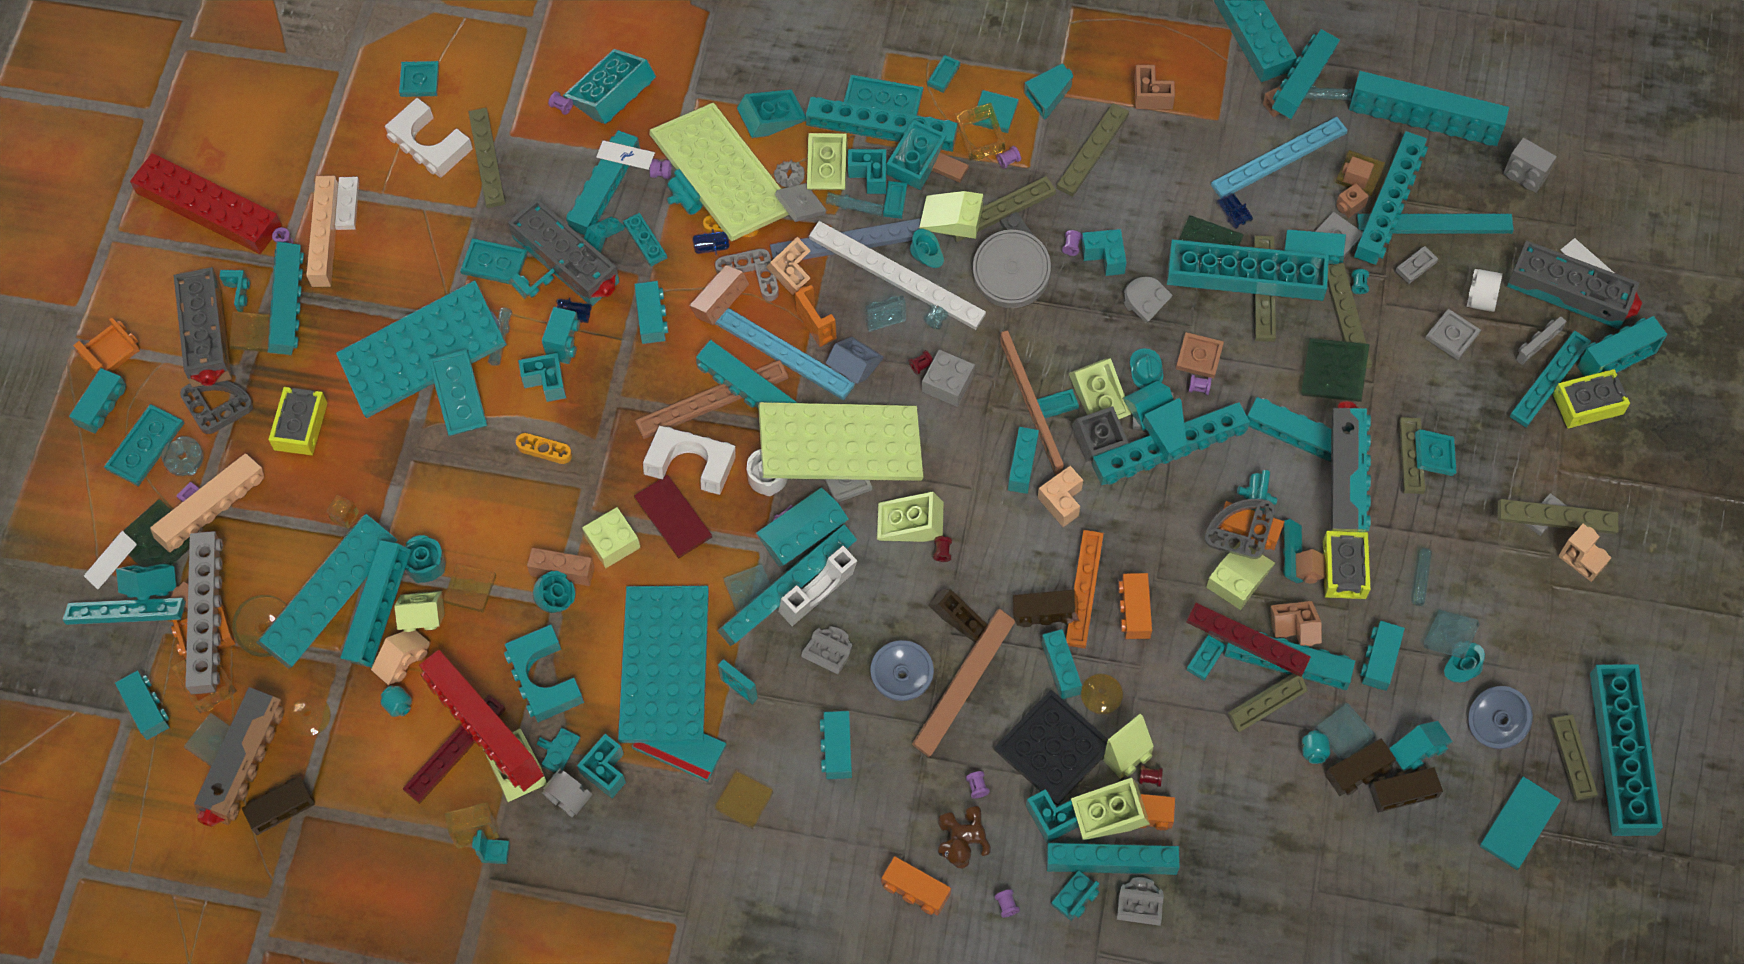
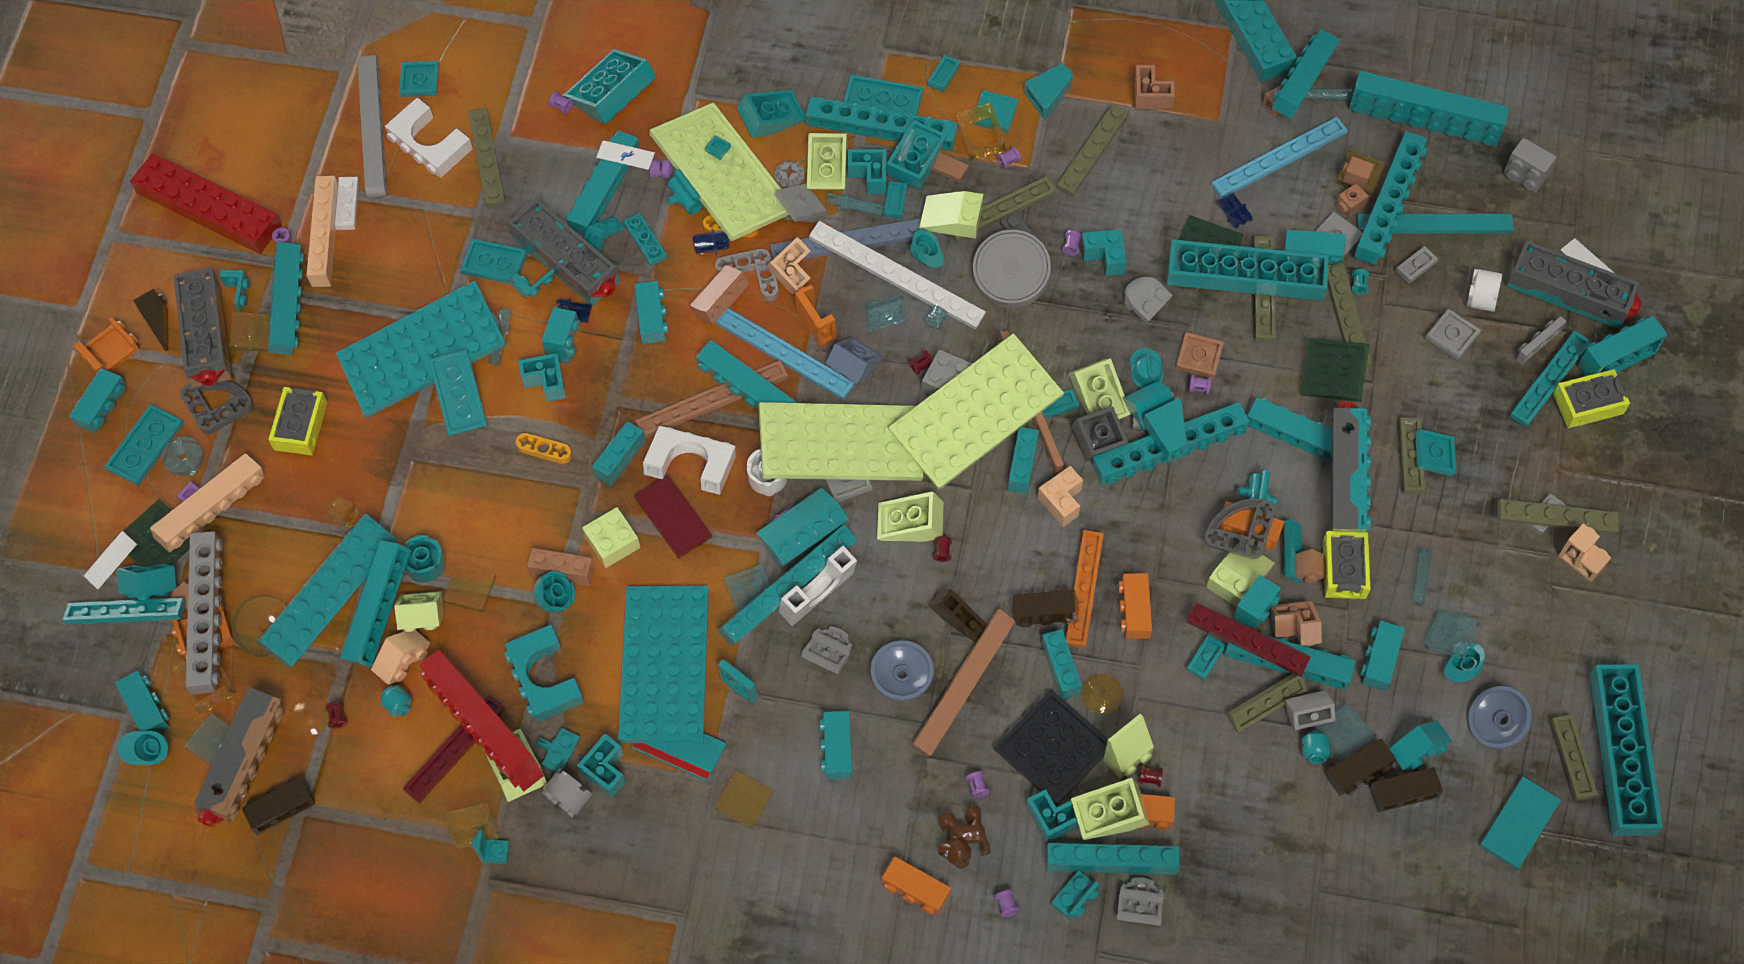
(143, 748): none -> teal piece
(155, 314): none -> dark brown slope
(336, 715): none -> dark red bush
(372, 126): none -> light grey beam
(619, 453): none -> teal brick
(717, 147): none -> teal tile
(975, 411): none -> yellowish green plate
(1257, 602): none -> teal slope
(1310, 710): none -> light grey brick

